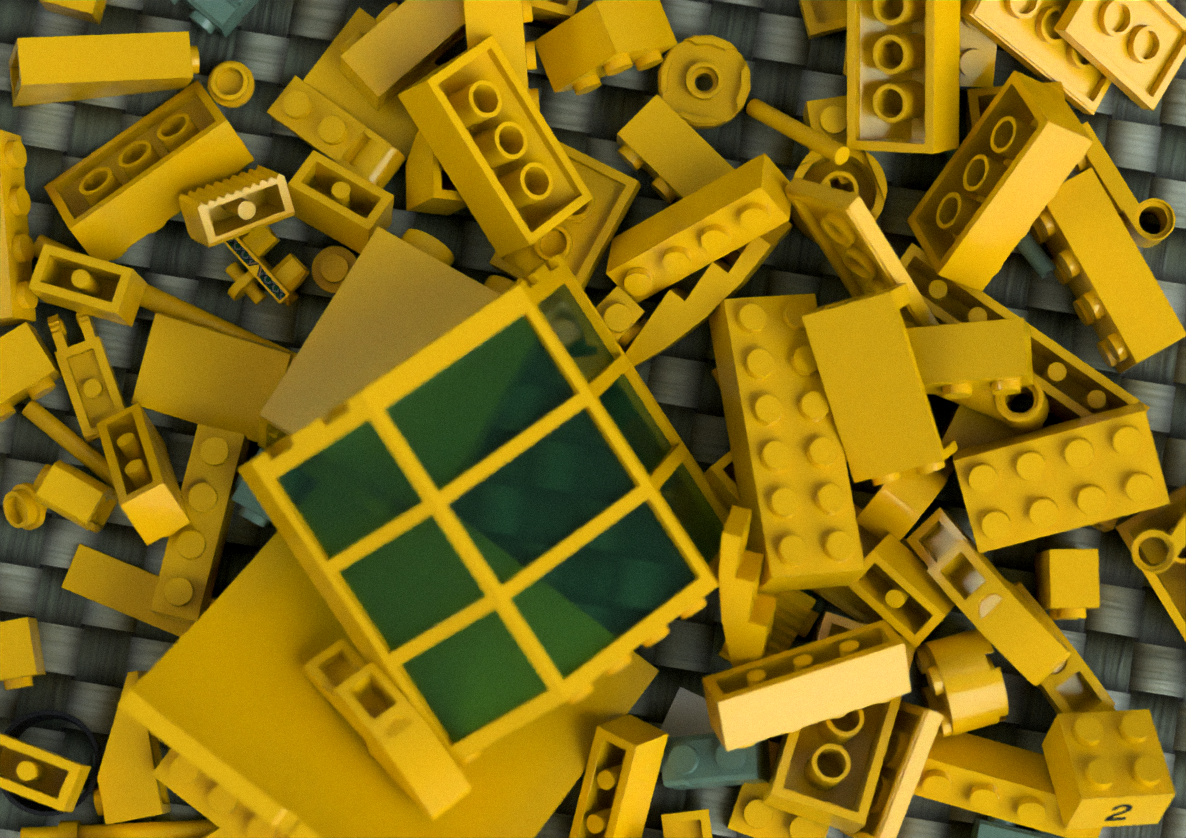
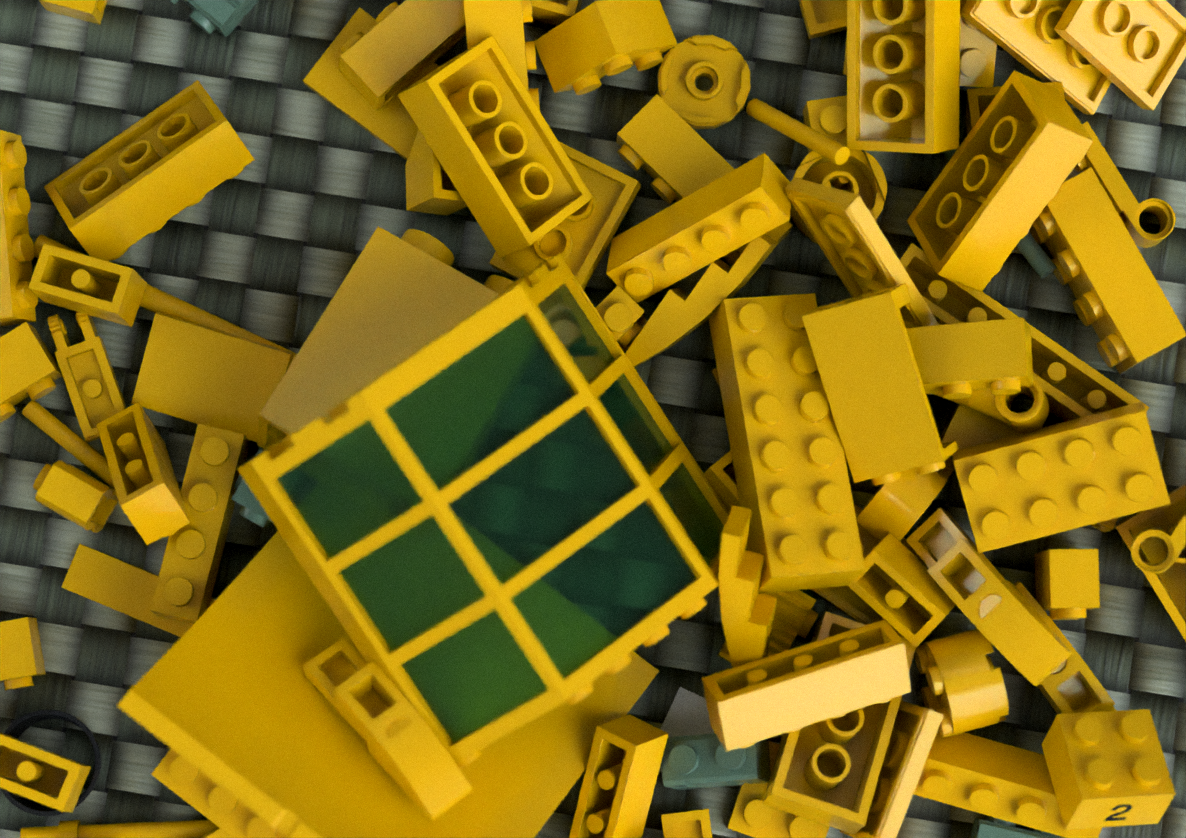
(22, 508): yellow plate -> none
(99, 66): yellow slope -> none
(125, 777): yellow slope -> none
(231, 84): yellow plate -> none
(236, 206): yellow brick -> none
(278, 281): yellow hips -> none
(332, 267): yellow plate -> none
(335, 133): yellow plate -> none
(339, 201): yellow brick -> none

